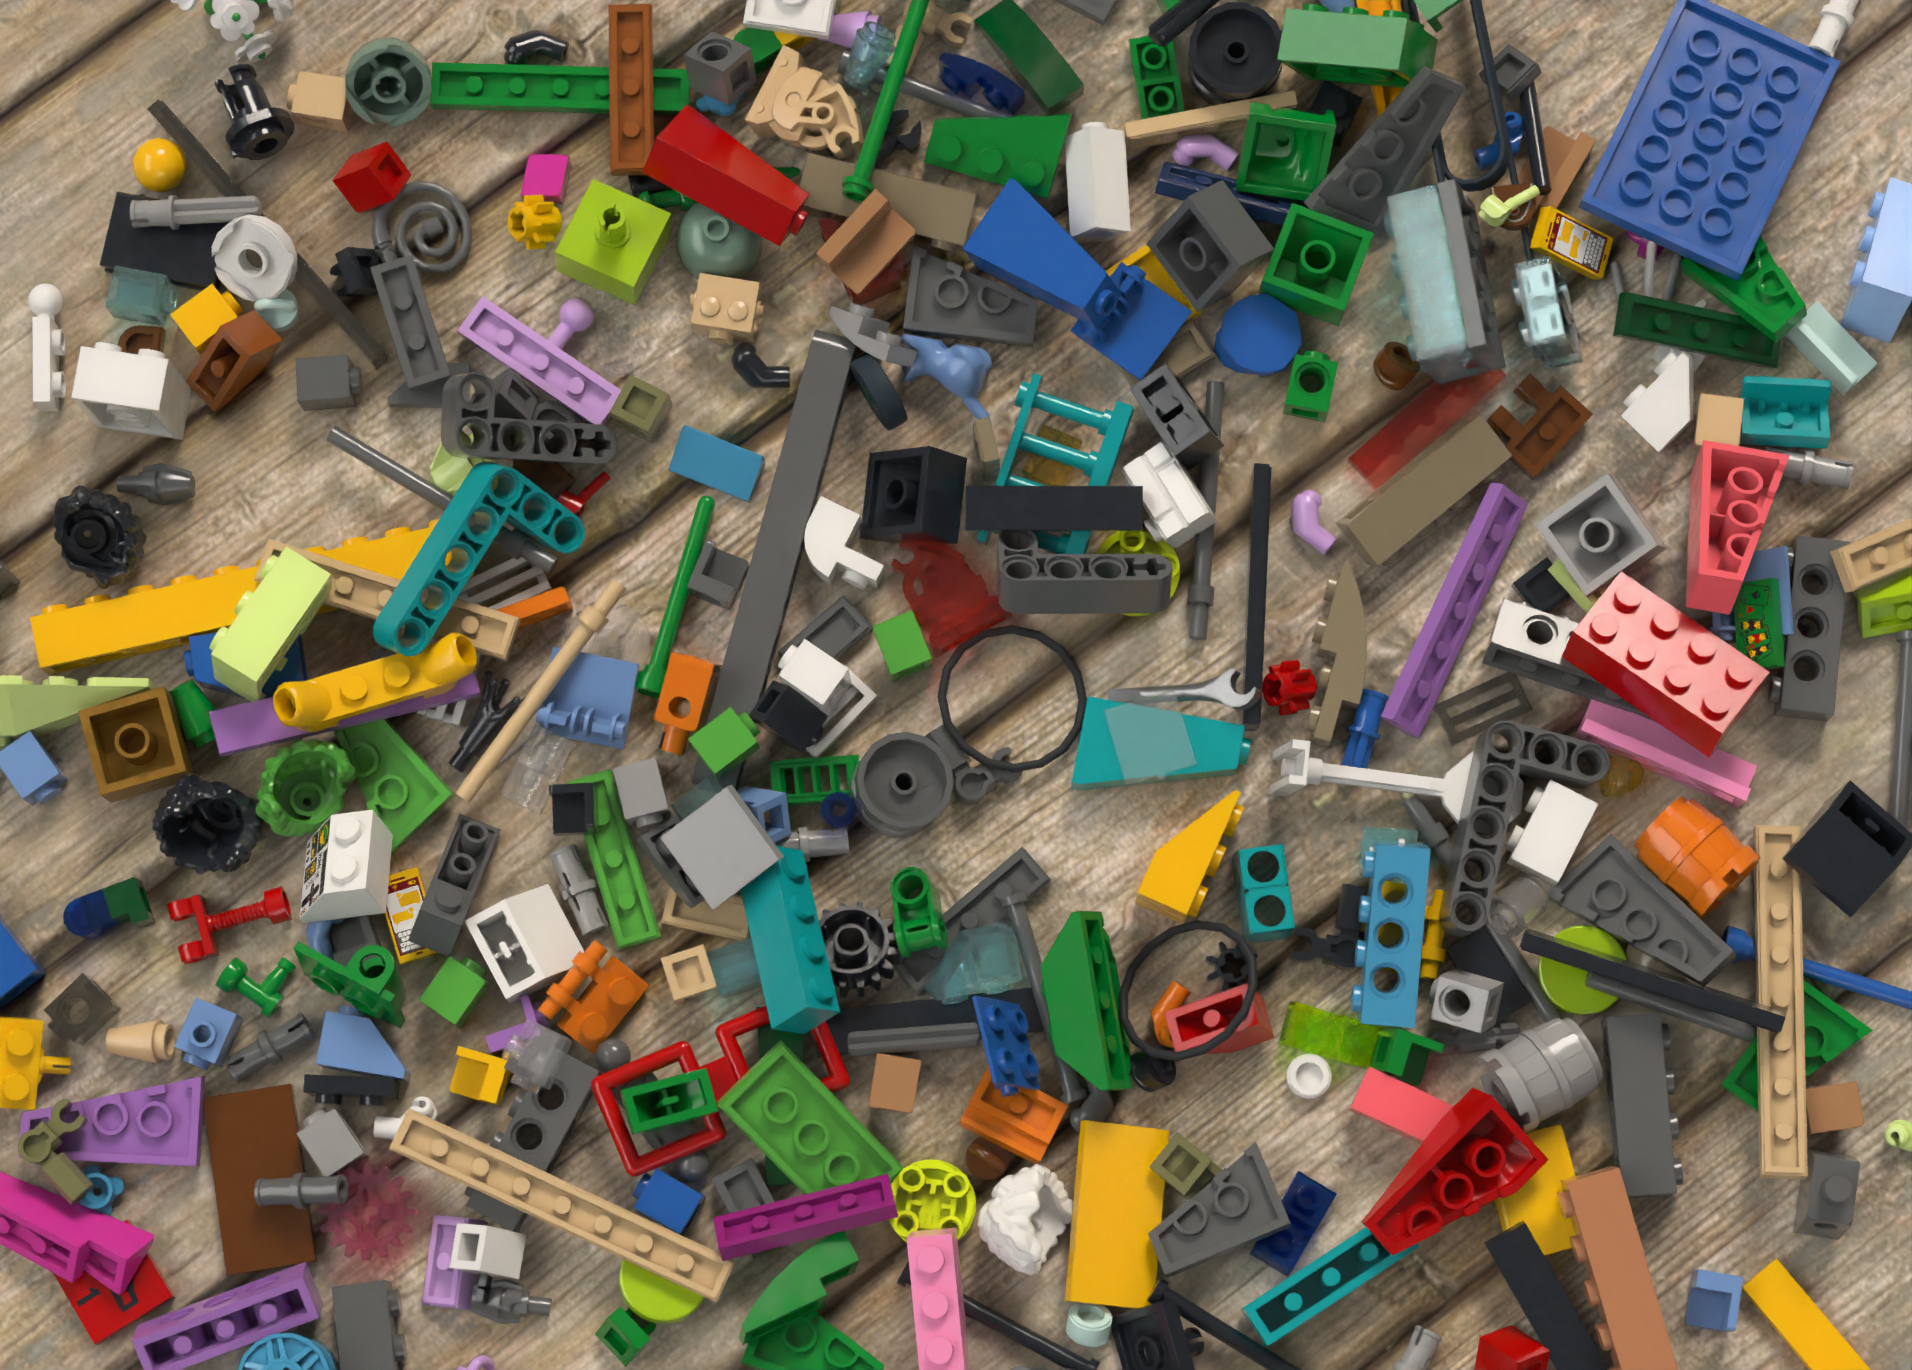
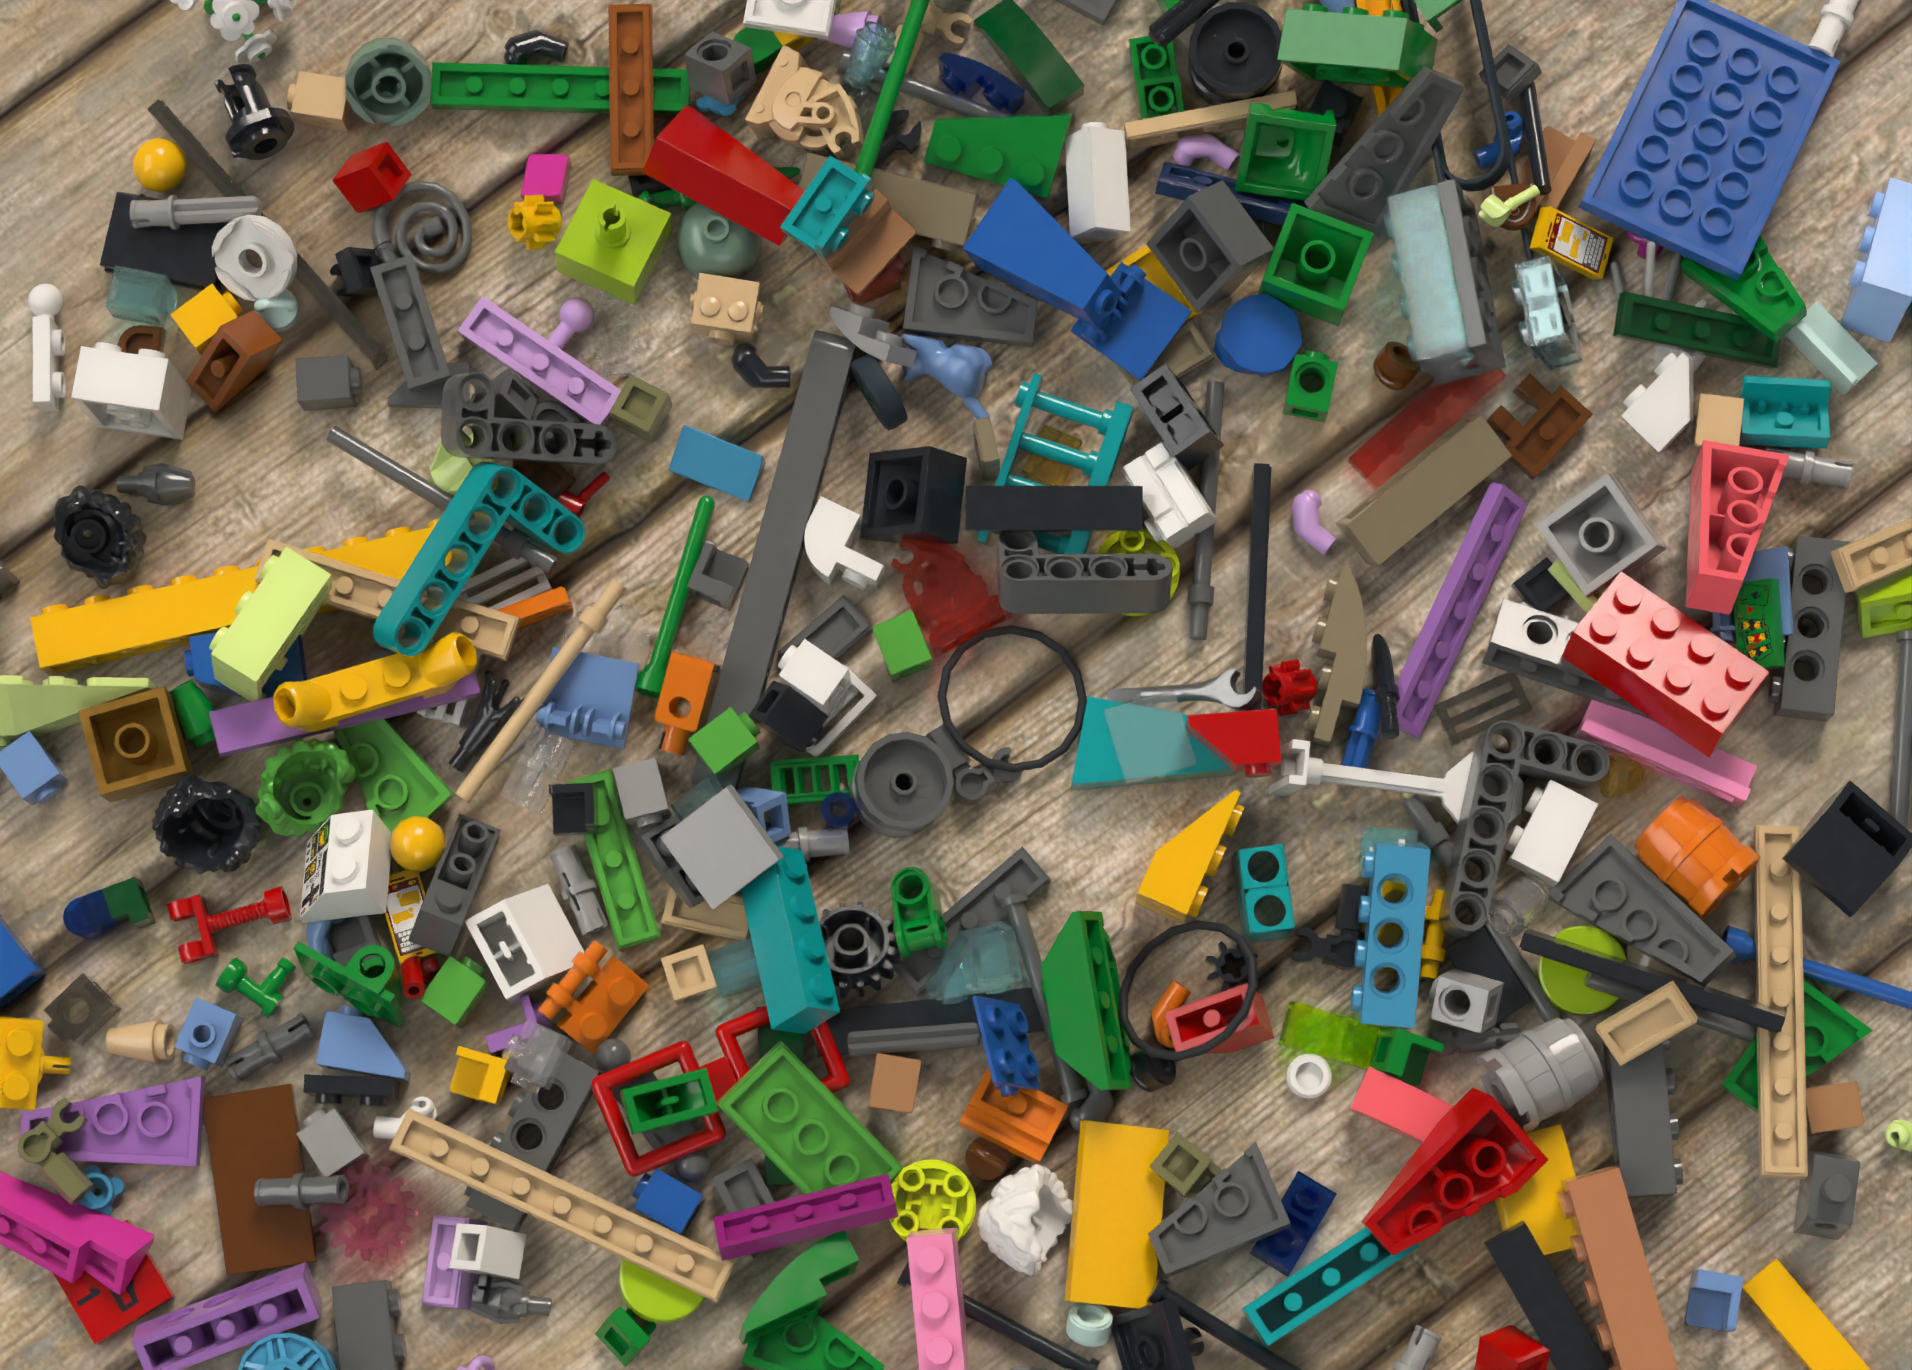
(416, 974): none -> red arm
(417, 843): none -> yellow piece
(829, 207): none -> teal bracket
(1240, 739): none -> red slope
(1387, 691): none -> black piece
(1646, 1023): none -> tan tile

